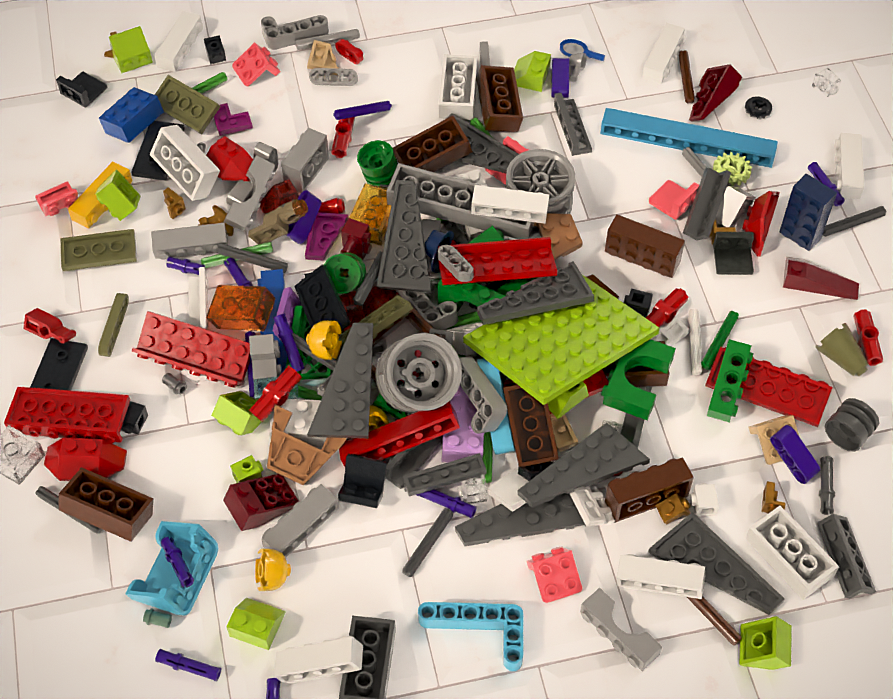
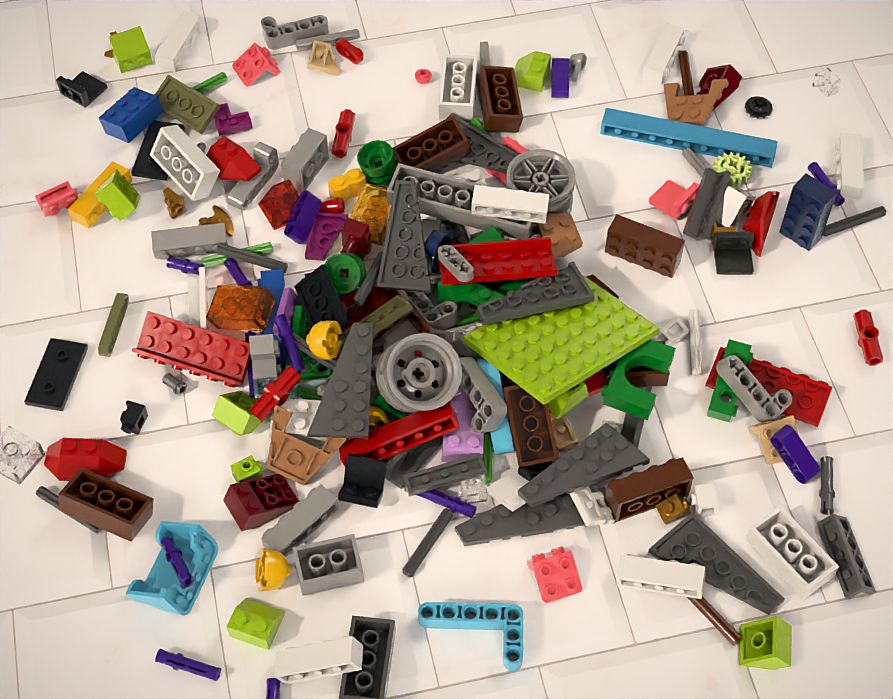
(47, 326): red piece -> none
(67, 413): red bracket -> none
(98, 250): olive plate -> none
(157, 618): sand green pin -> none
(214, 49): black brick -> none
(240, 213): light grey arch -> none
(277, 221): dark tan plate -> none
(328, 71): light grey beam -> none
(328, 564): none -> light grey brick
(347, 185): none -> yellow brick
(362, 110): dark purple axle -> none
(423, 76): none -> coral plate
(569, 128): dark grey fence -> none
(574, 46): blue piece -> none
(638, 648): light grey arch -> none
(639, 301): black brick -> none
(666, 309): red piece -> none
(692, 108): none -> medium nougat wing
(719, 340): green axle -> none
(732, 364): none -> light grey beam
(769, 500): pearl gold bracket -> none
(812, 278): dark red wedge -> none
(844, 350): olive cone -> none
(852, 424): dark grey wheel -> none

